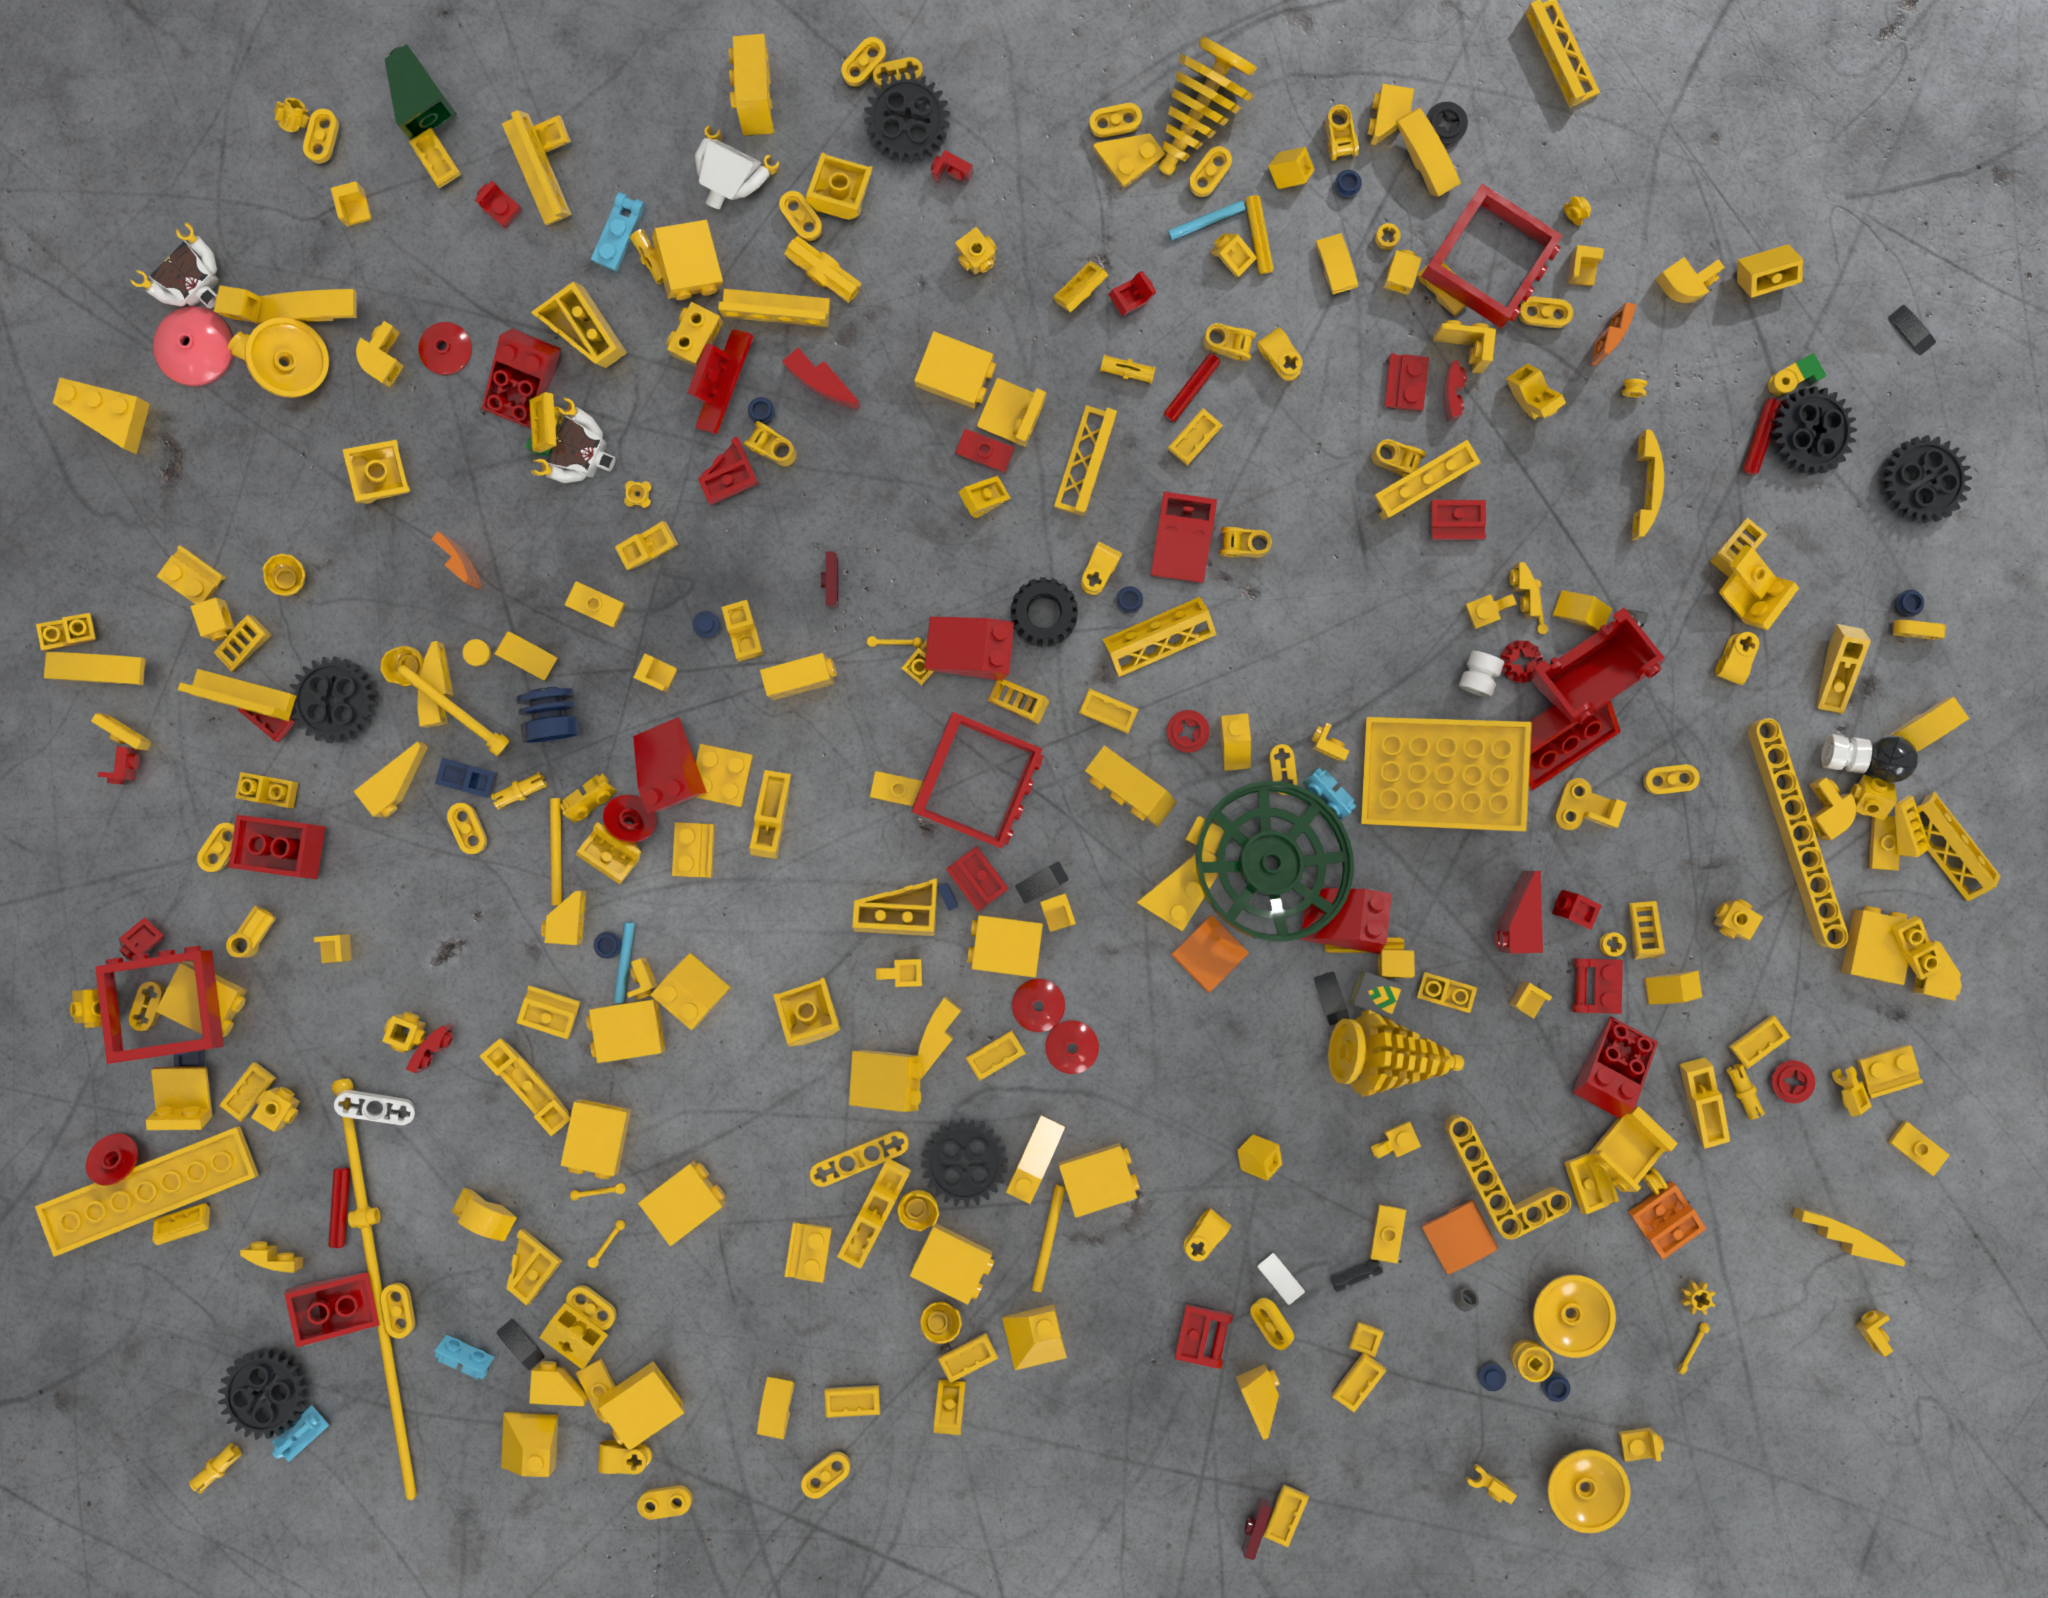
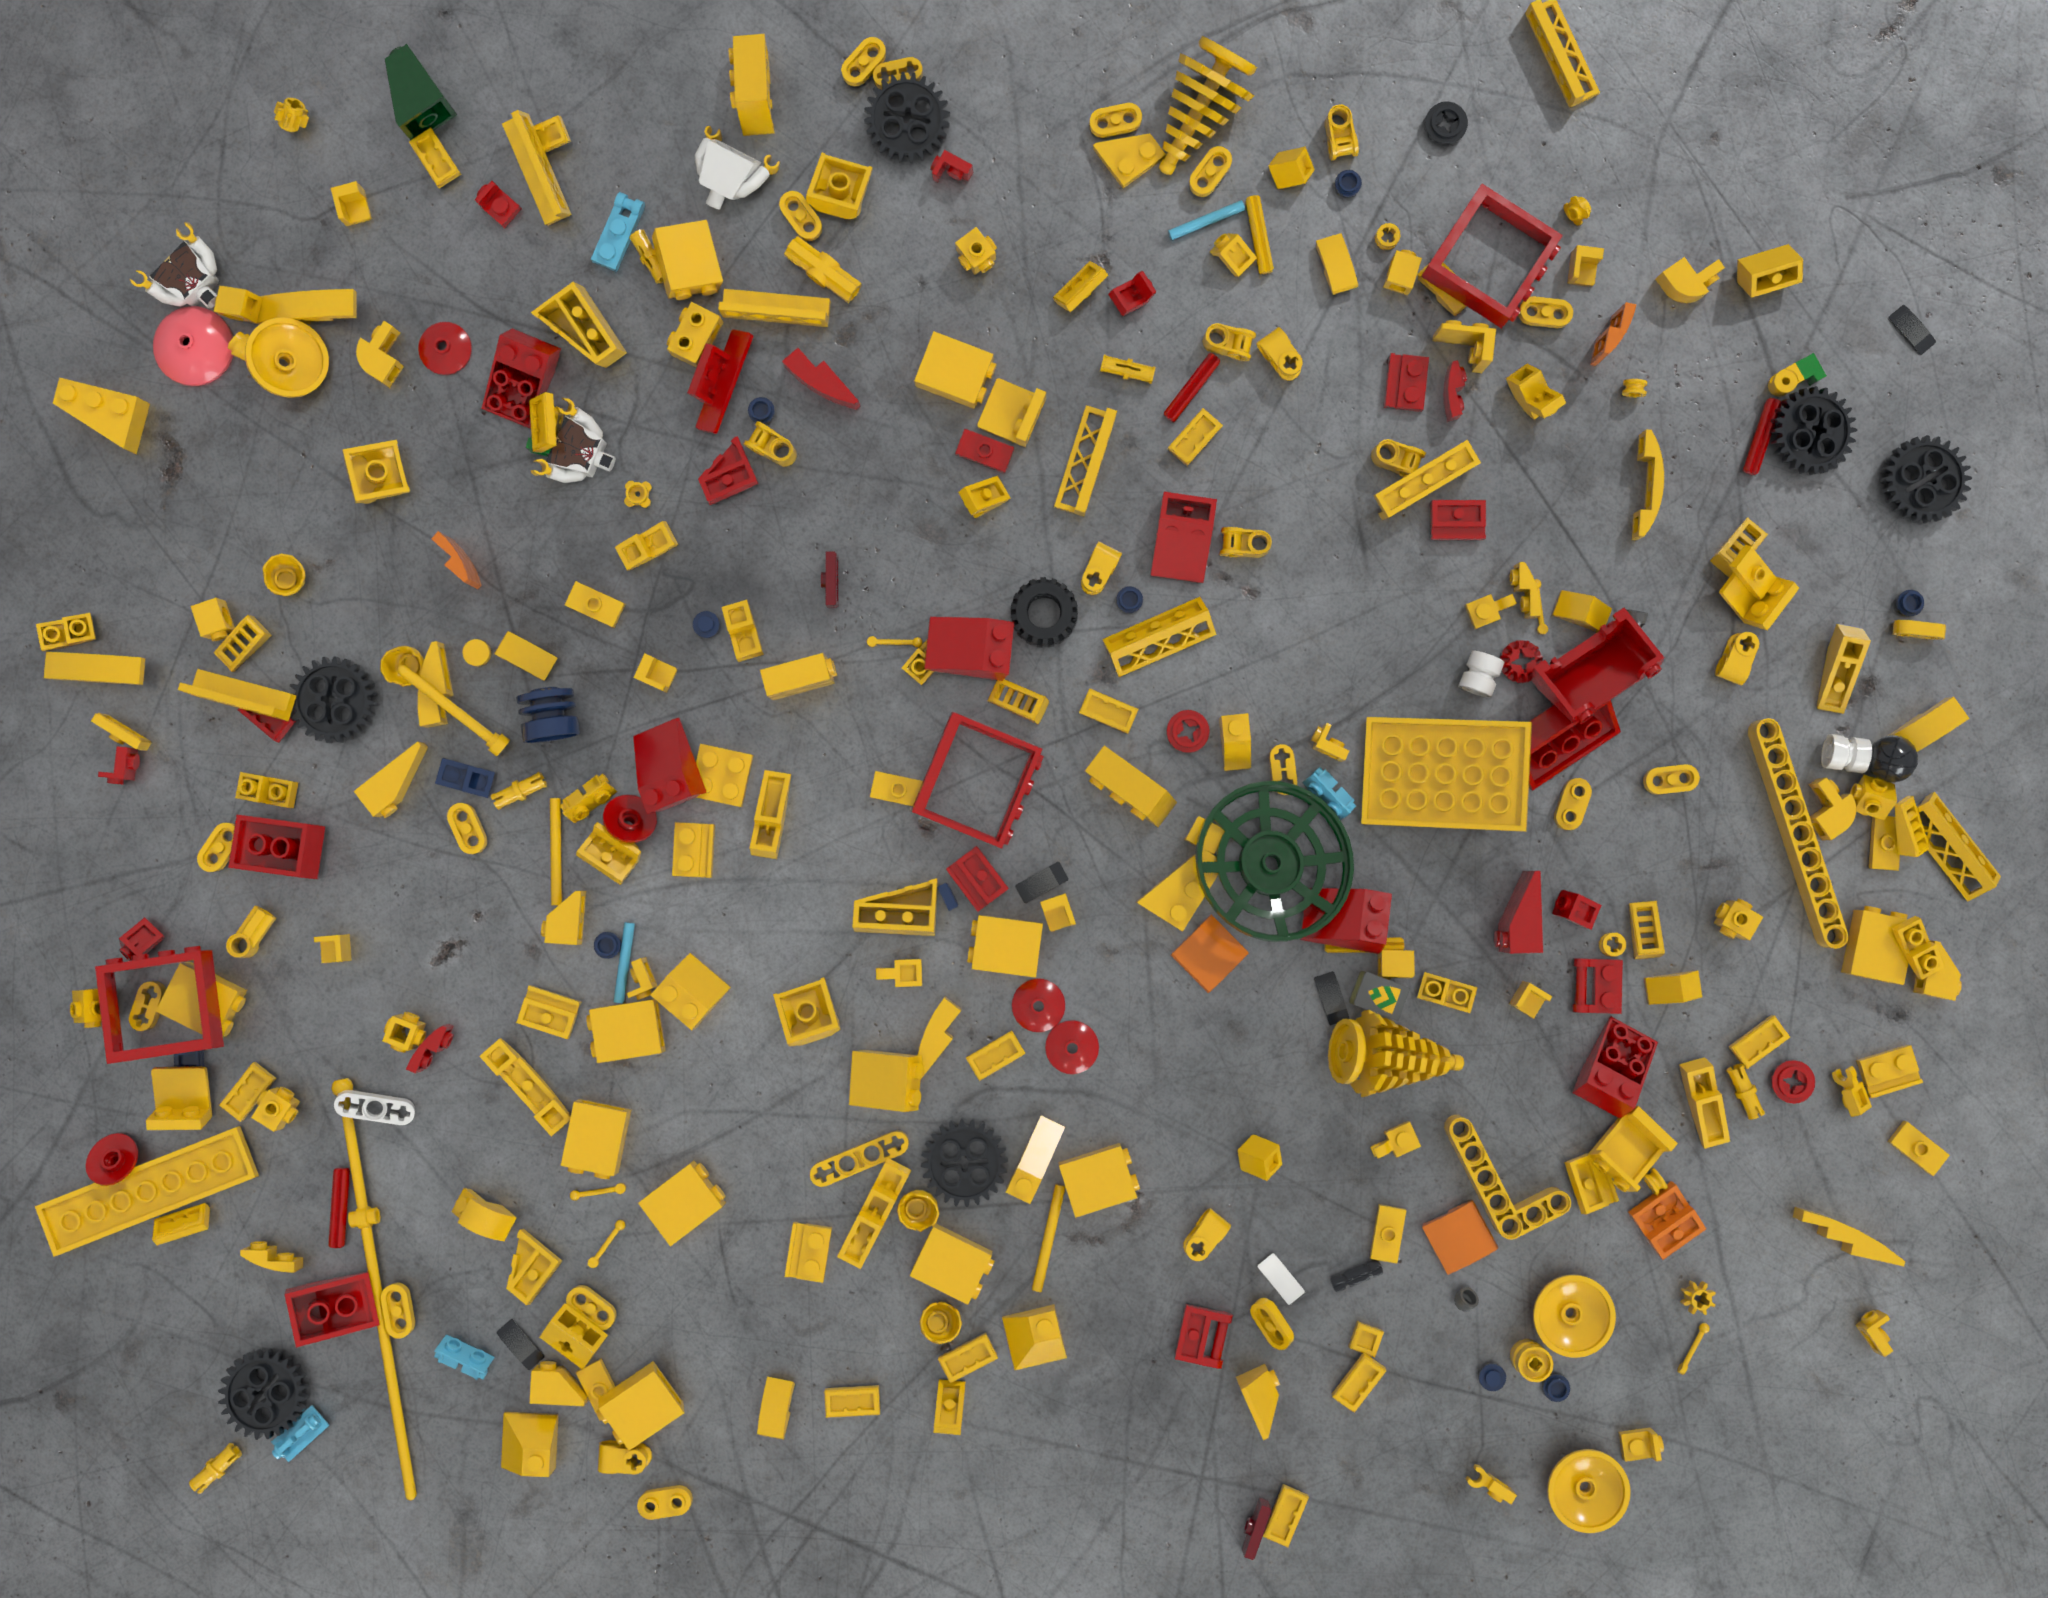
(190, 576): yellow plate -> none
(319, 137): yellow plate -> none
(826, 1474): yellow plate -> none
(1390, 105): yellow slope -> none
(1428, 153): yellow slope -> none
(1605, 811): yellow panel -> none

